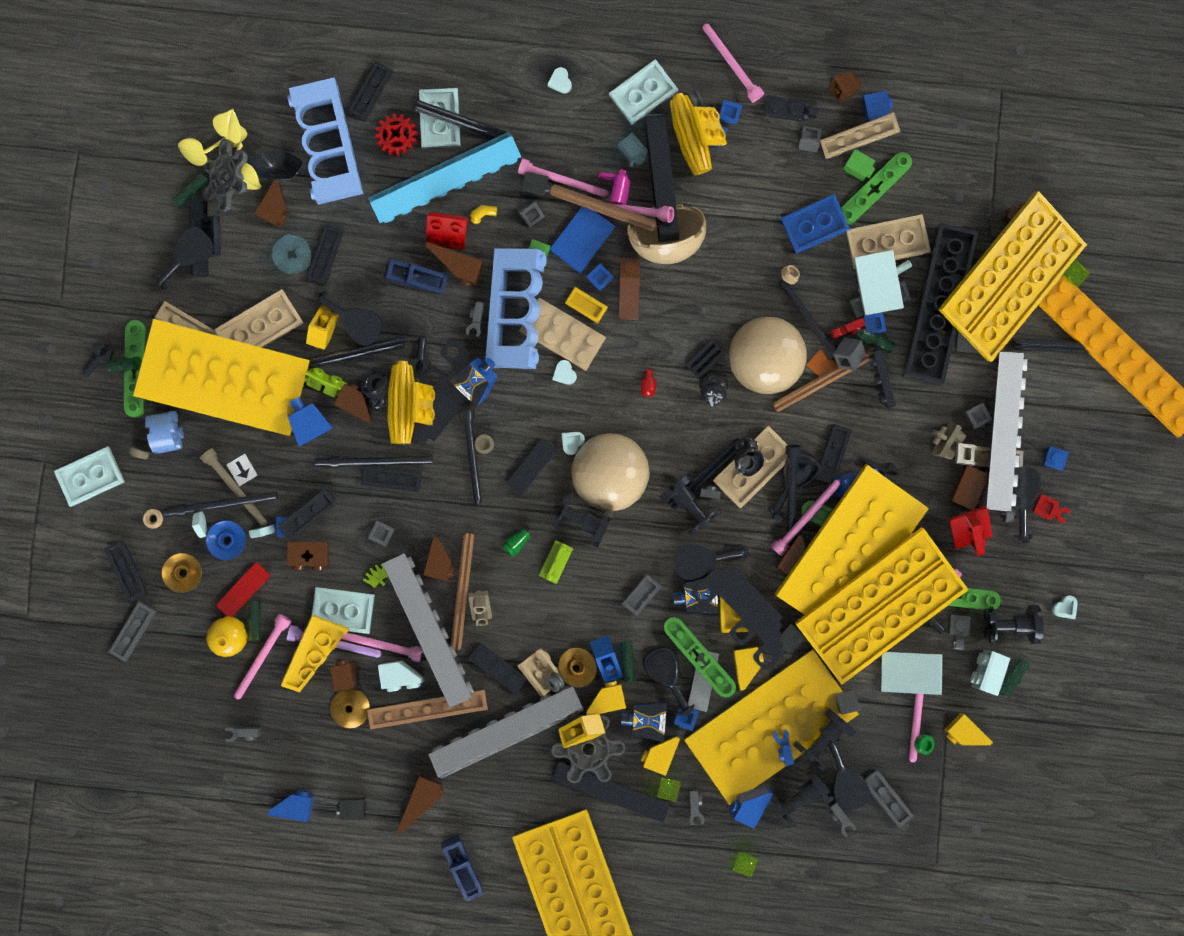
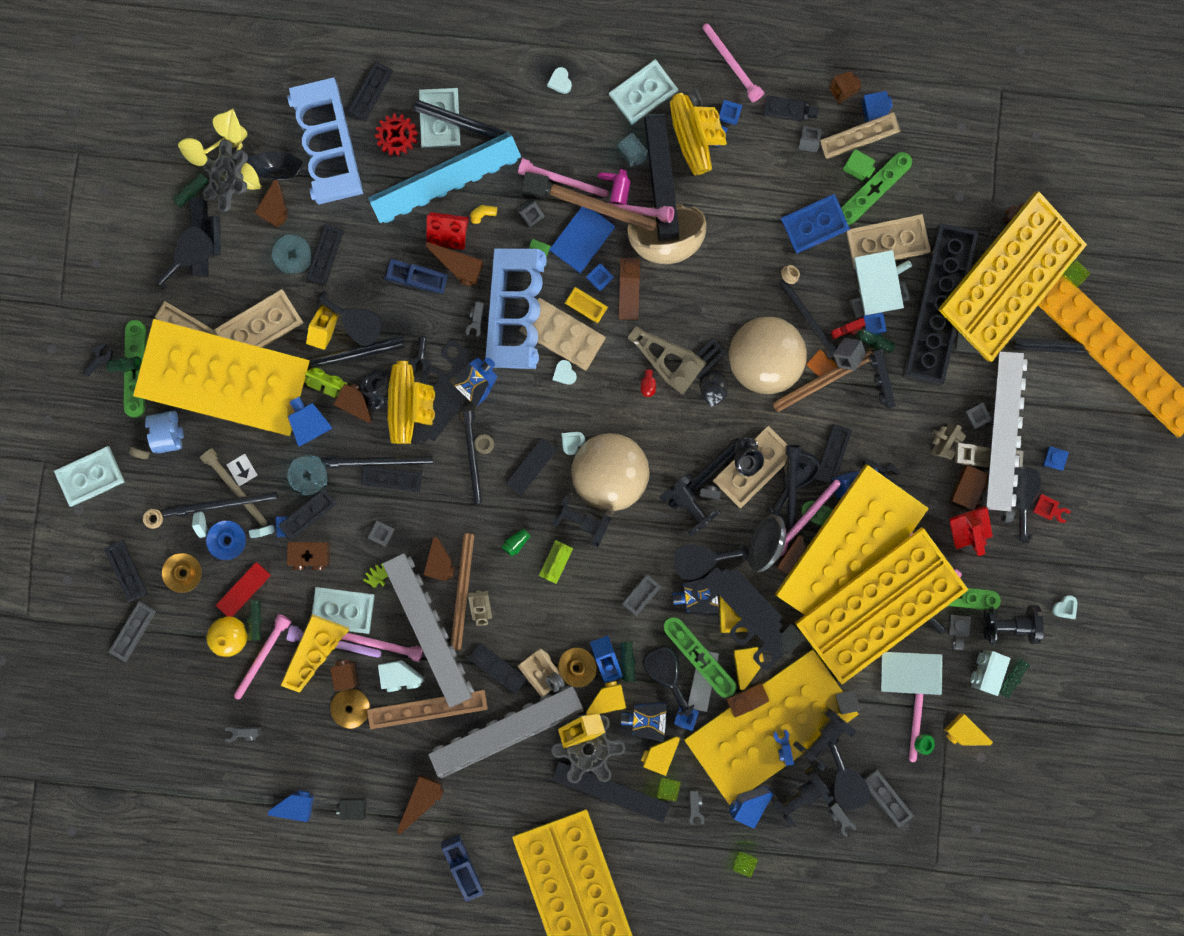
(315, 467): none -> clear light blue plate
(687, 371): none -> dark tan plate
(747, 700): none -> reddish brown slope
(767, 543): none -> dark grey dish

